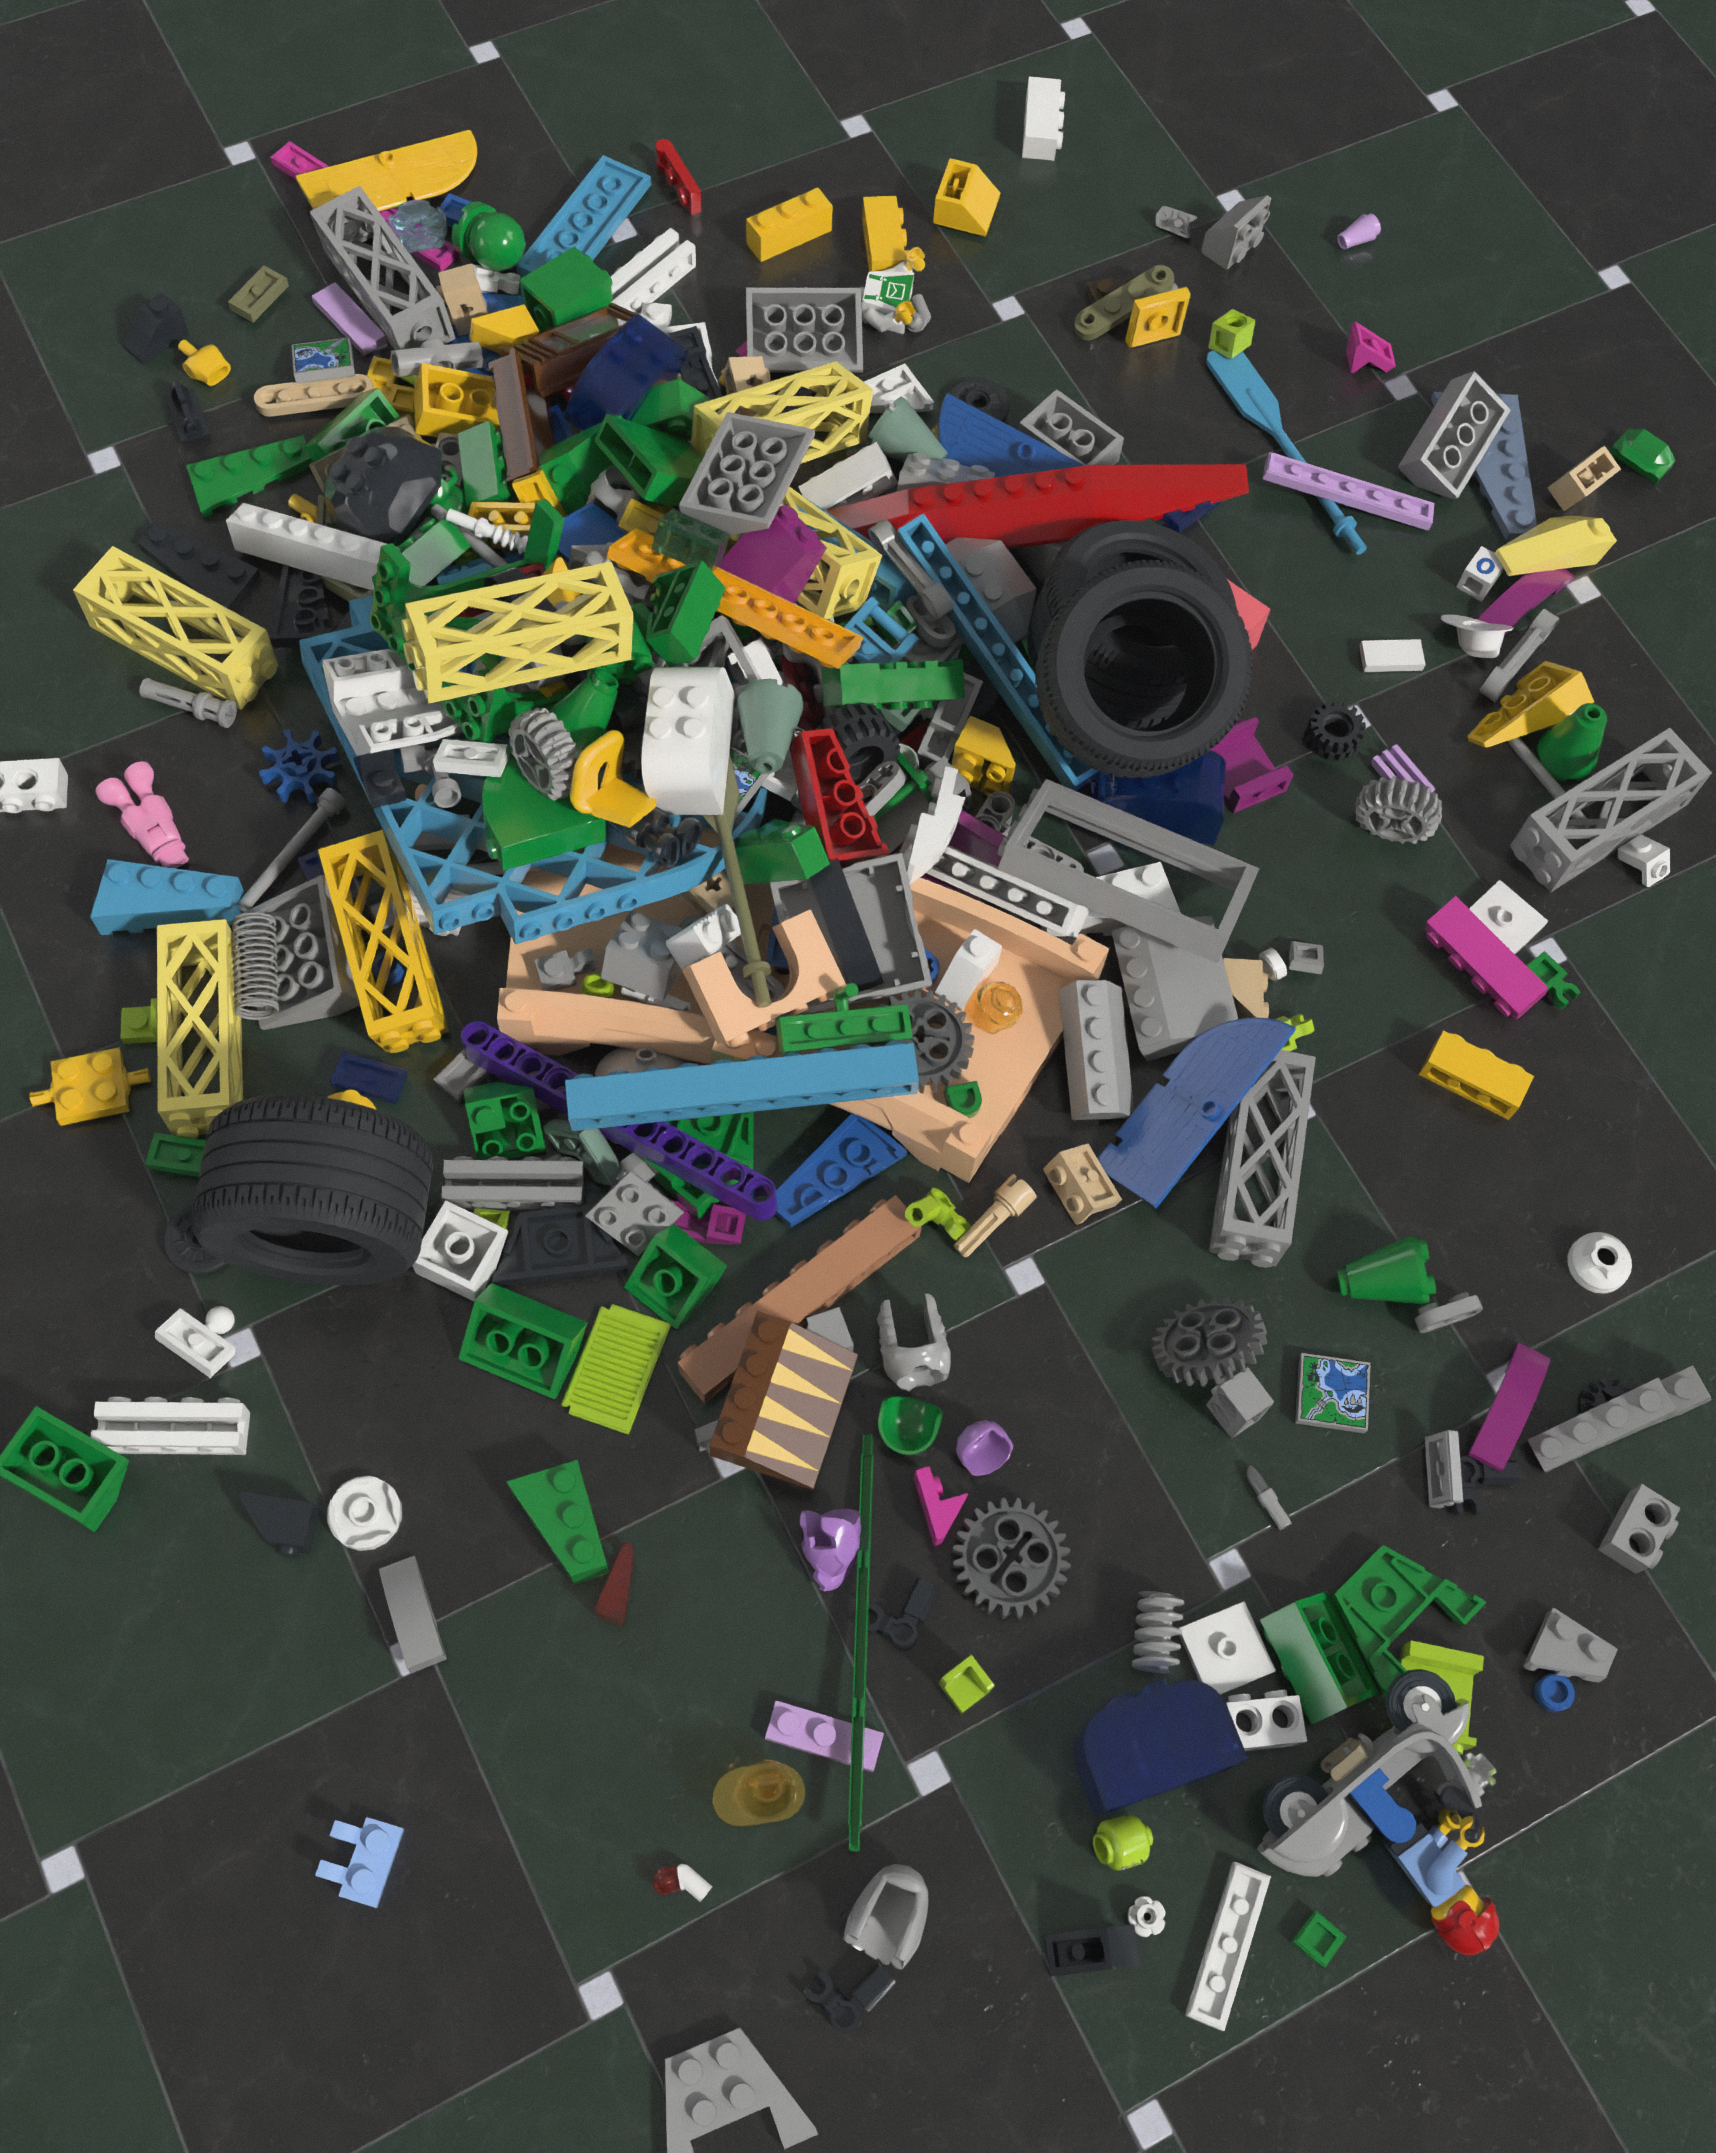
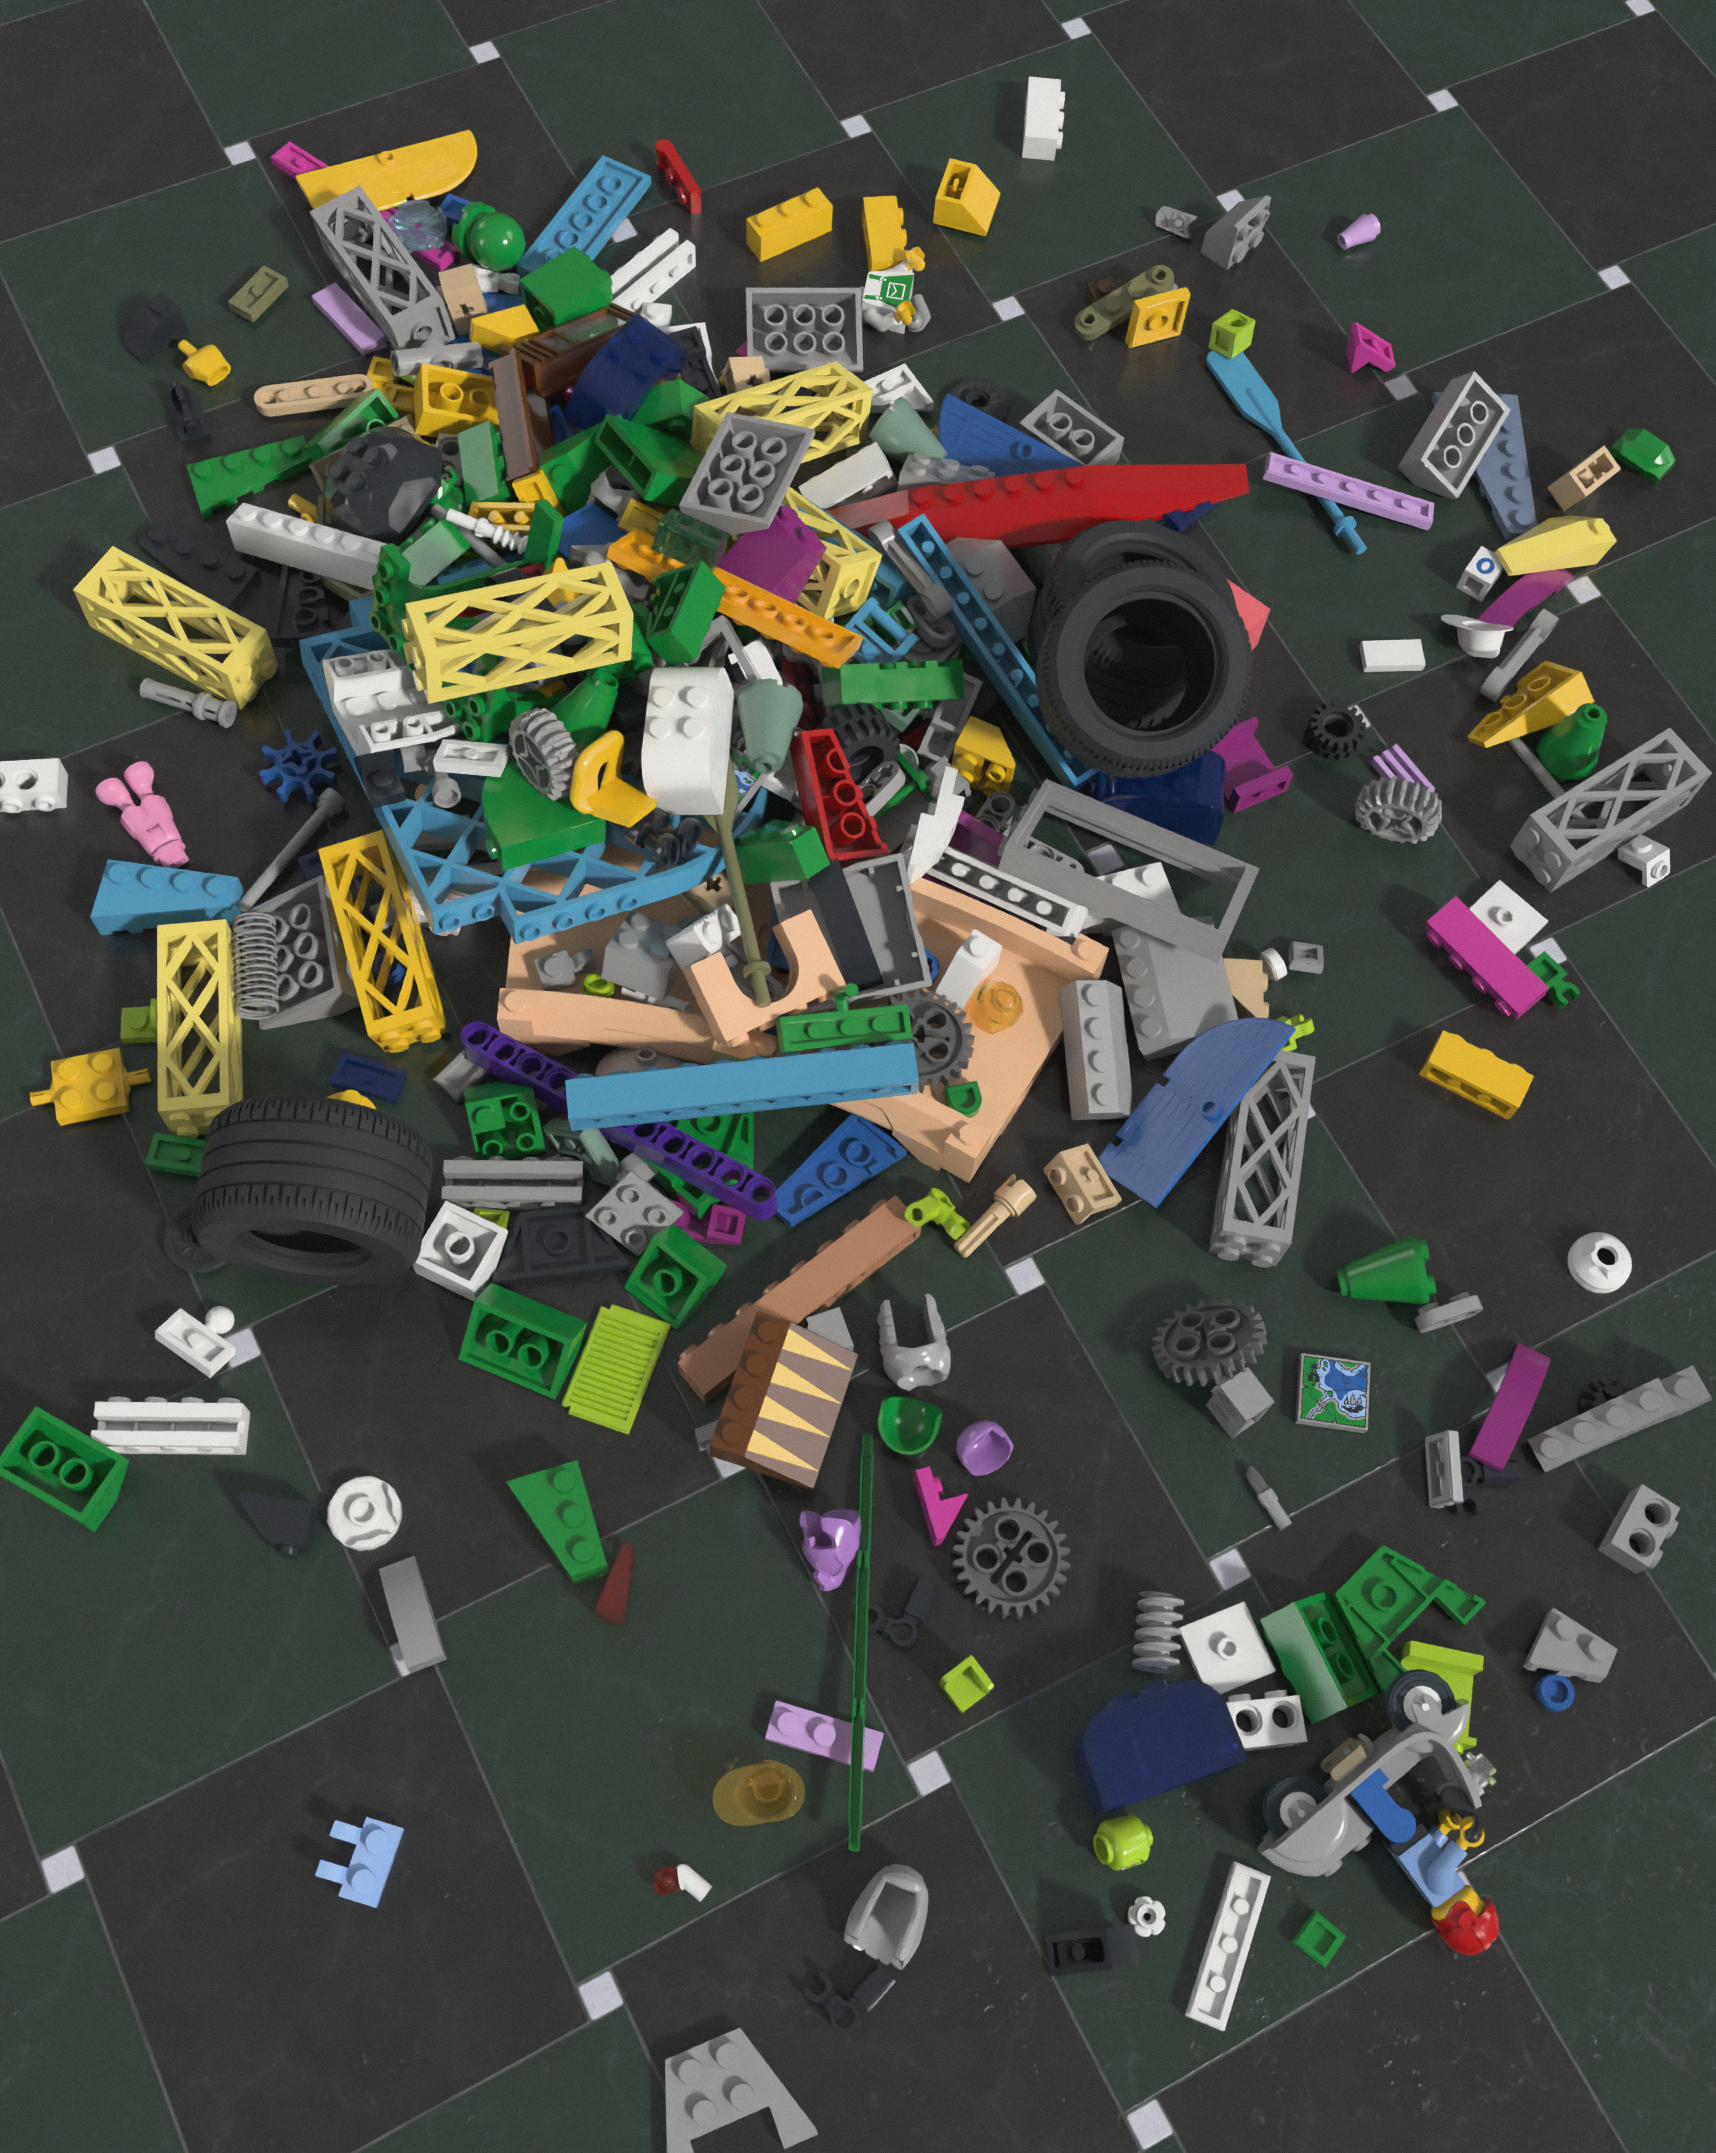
(323, 360): tile -> none

